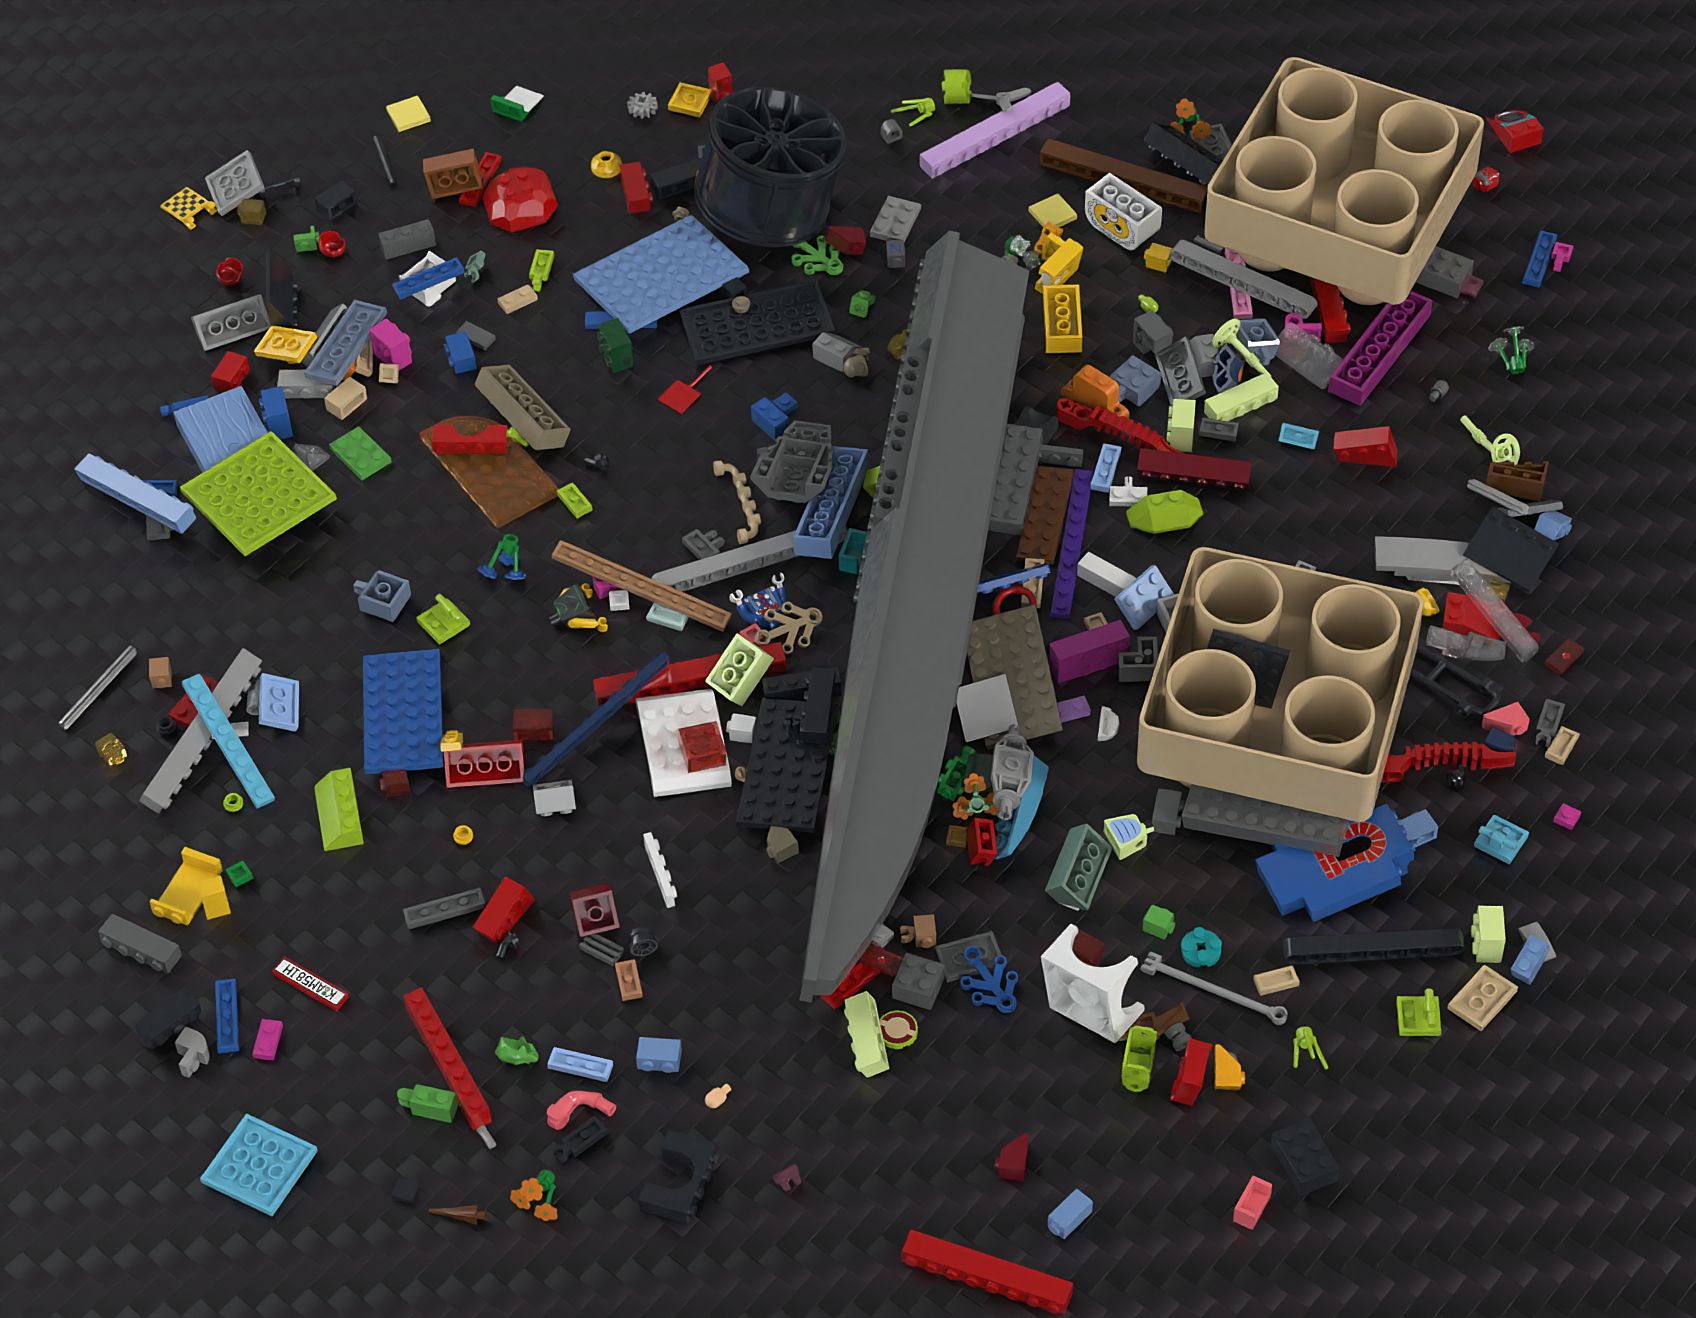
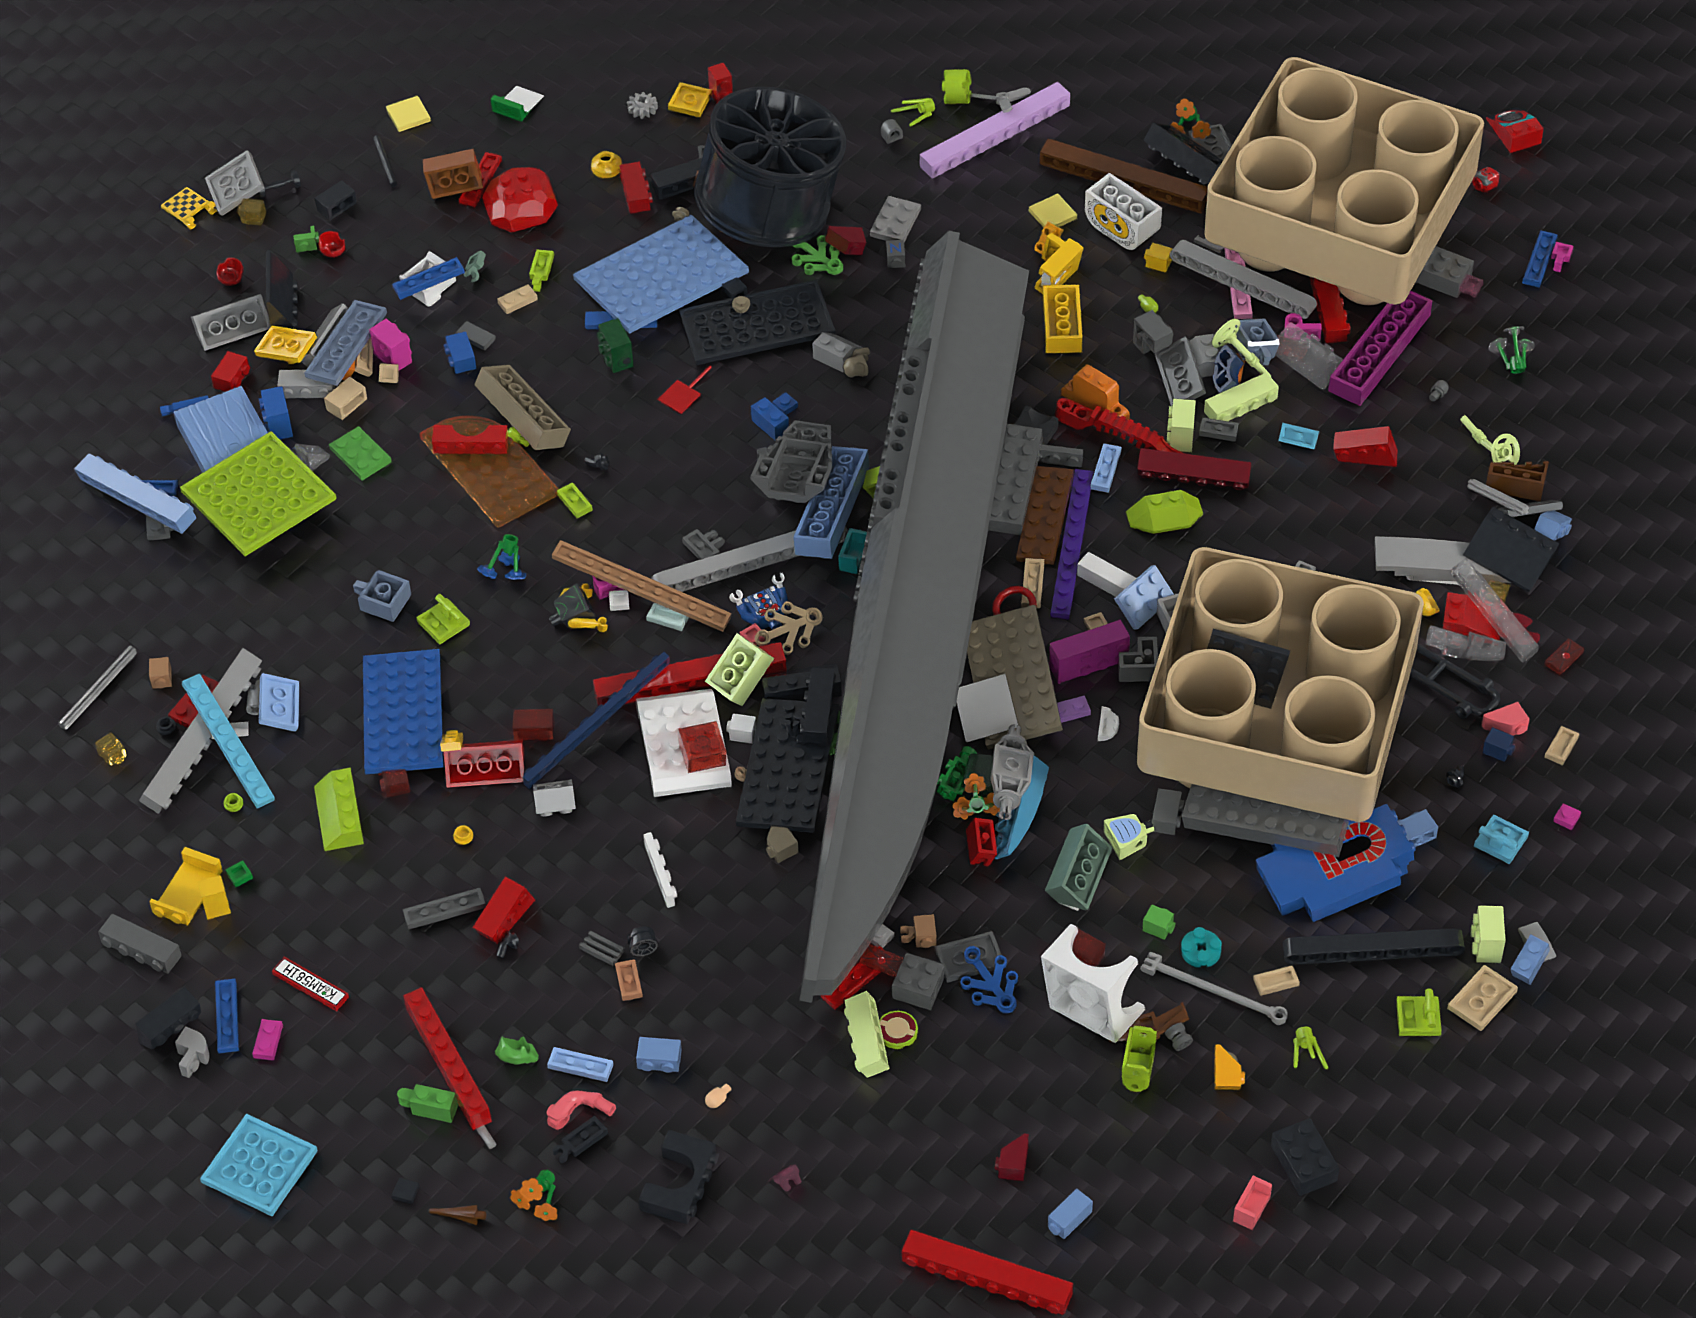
(407, 239): dark grey brick -> none
(594, 909): dark red brick -> none
(743, 494): tan bar -> none
(861, 302): bright green bracket -> none
(897, 345): clear yellow brick -> none
(956, 836): pearl gold tile -> none
(1018, 246): clear plant -> none
(1019, 576): plate -> none
(1127, 494): white plate -> none
(1136, 380): sand blue hinge -> none
(1191, 1072): red piece -> none
(1489, 759): red piece -> none
(1549, 721): dark grey plate -> none

